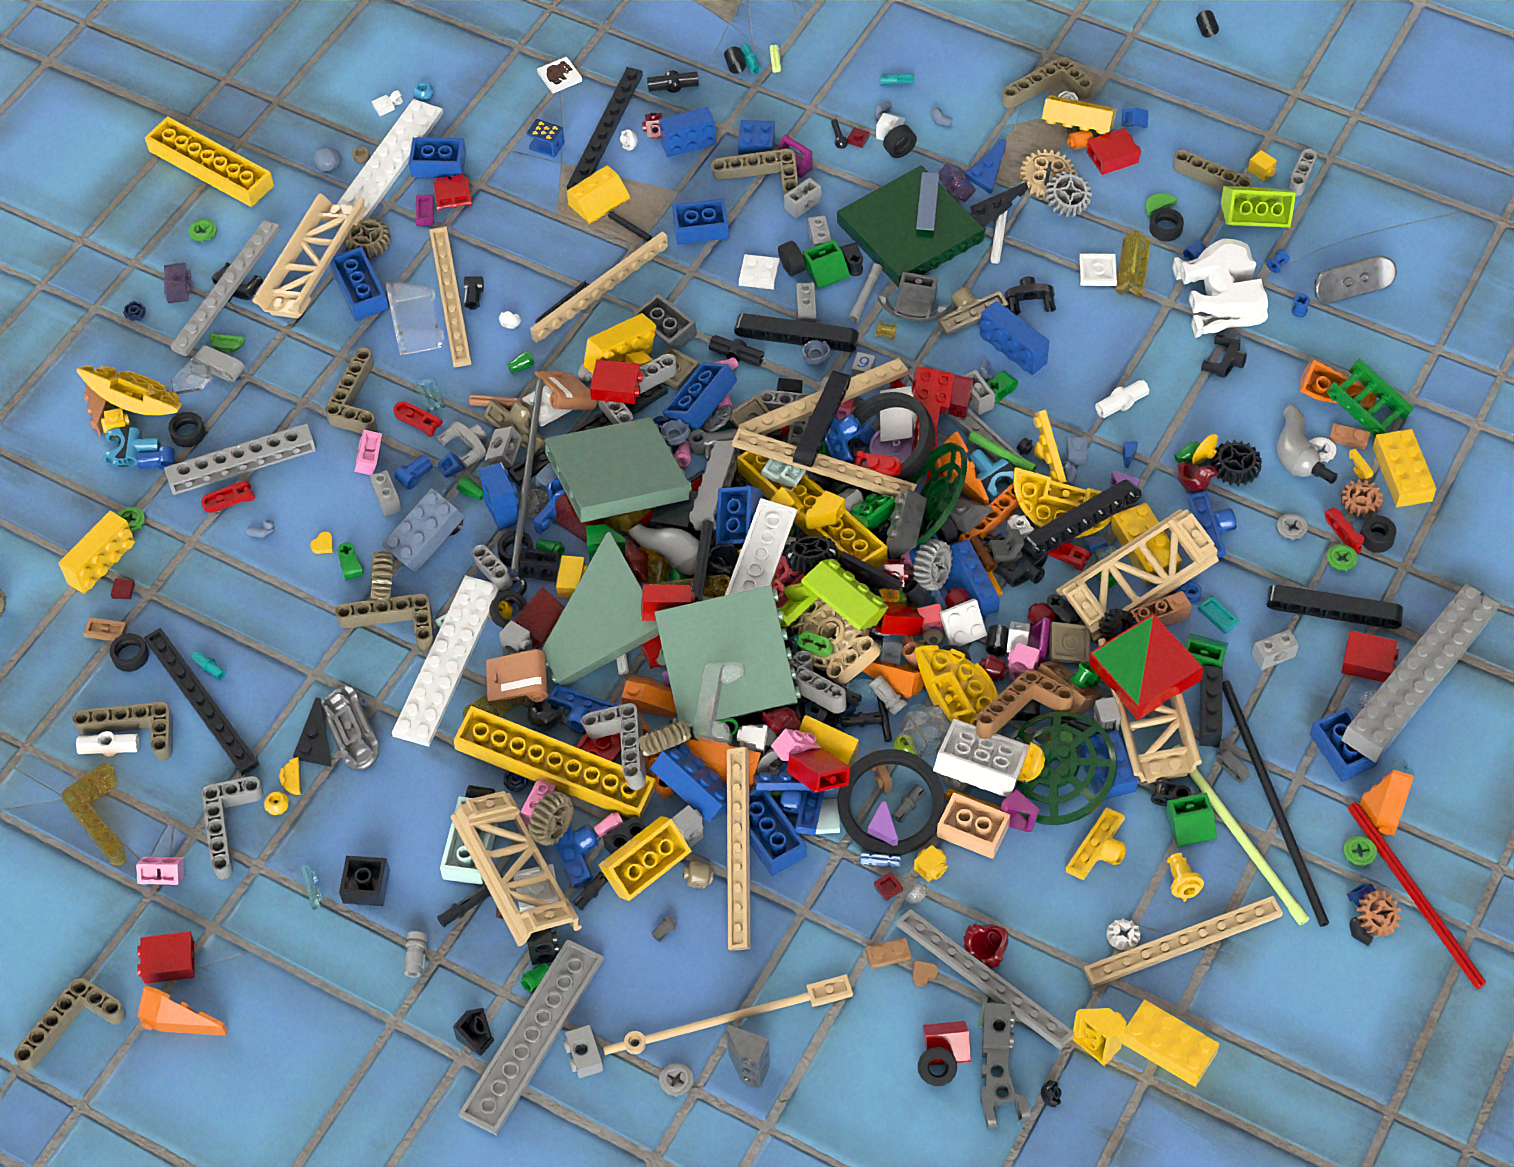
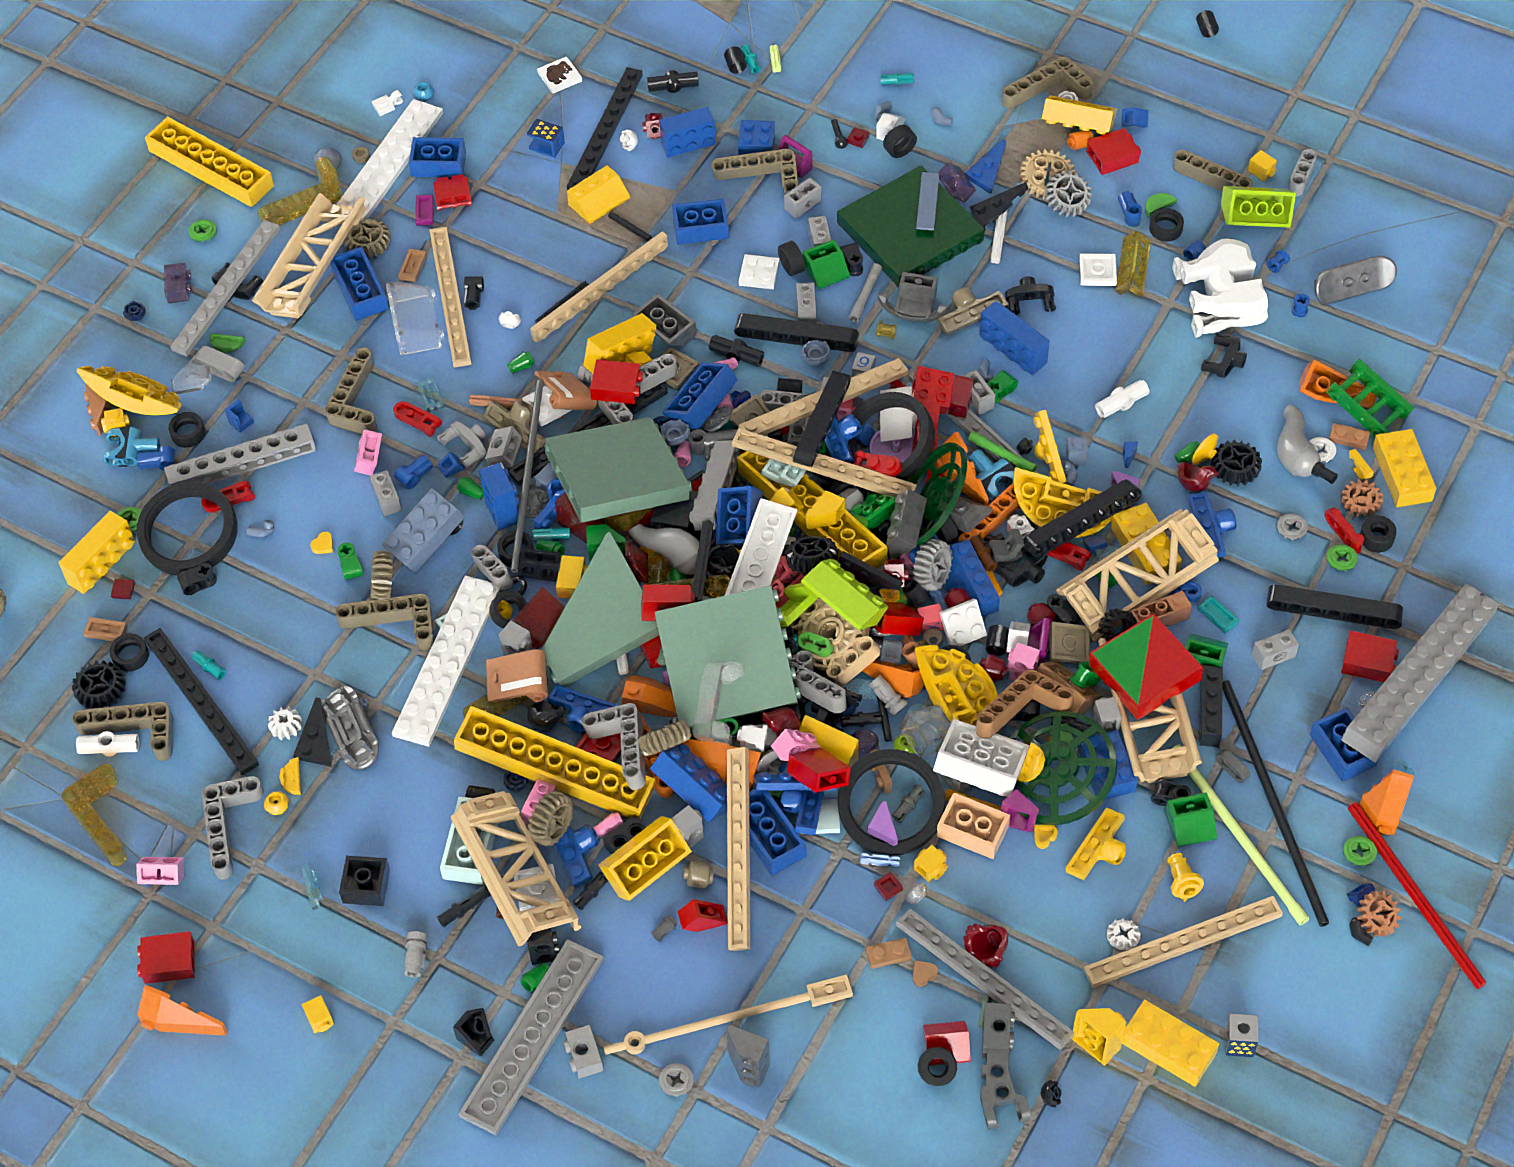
(65, 1018): dark tan beam -> none
(100, 691): none -> black gear
(166, 497): none -> black tyre
(195, 579): none -> black piece
(238, 416): none -> blue panel
(285, 723): none -> white gear
(299, 203): none -> clear yellow beam
(317, 1014): none -> yellow brick
(412, 265): none -> medium nougat plate
(551, 534): none -> teal axle
(701, 916): none -> red slope
(739, 398): none -> clear blue tile
(867, 741): none -> clear purple hair
(1044, 835): none -> yellow tile
(1130, 209): none -> blue piece
(1242, 1035): none -> light grey piece

